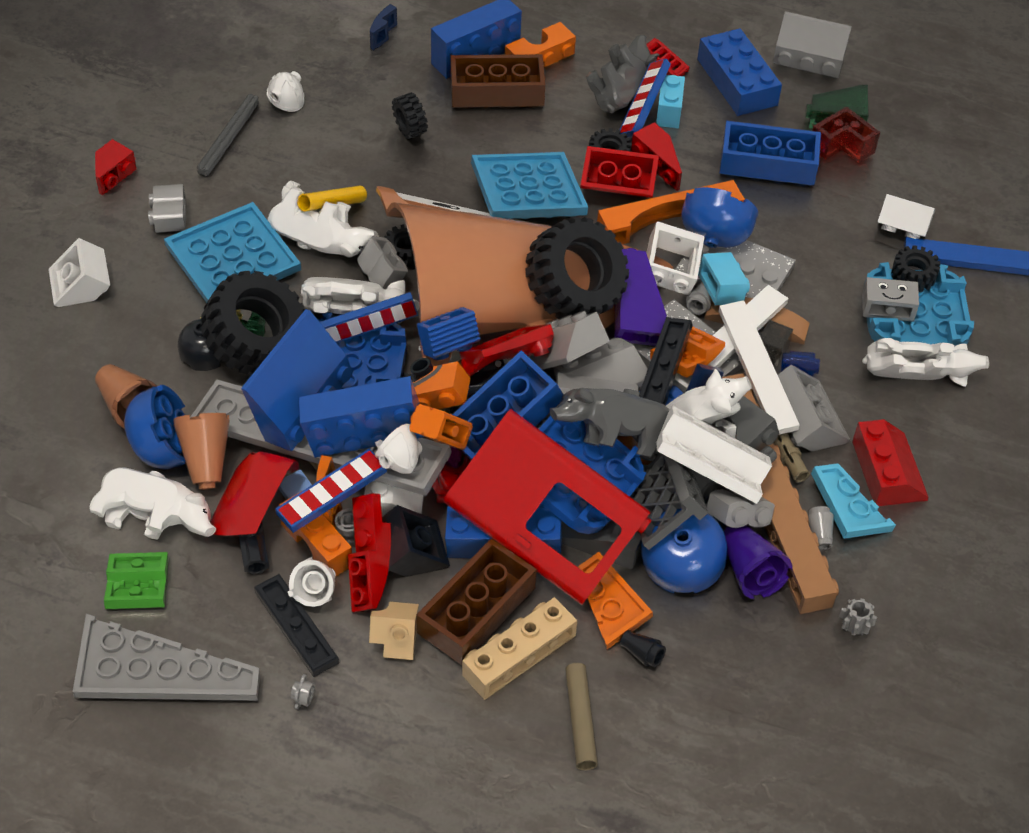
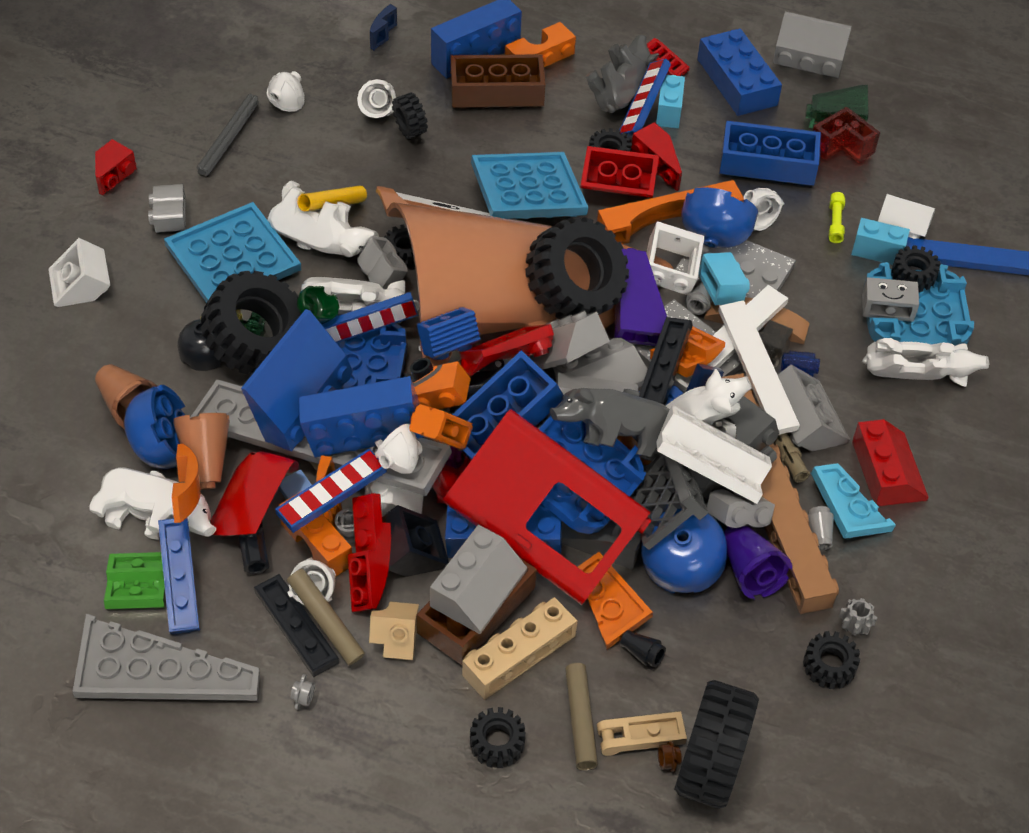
(178, 576): none -> tile
(187, 494): none -> orange slope
(322, 305): none -> dark green hair
(325, 617): none -> dark tan piece
(376, 98): none -> white helmet
(477, 580): none -> light grey slope
(497, 721): none -> black tyre
(641, 732): none -> tan plate
(669, 756): none -> reddish brown plate
(717, 744): none -> black tyre
(764, 199): none -> white helmet
(836, 230): none -> neon yellow bar
(838, 647): none -> black tyre
(879, 241): none -> medium azure brick

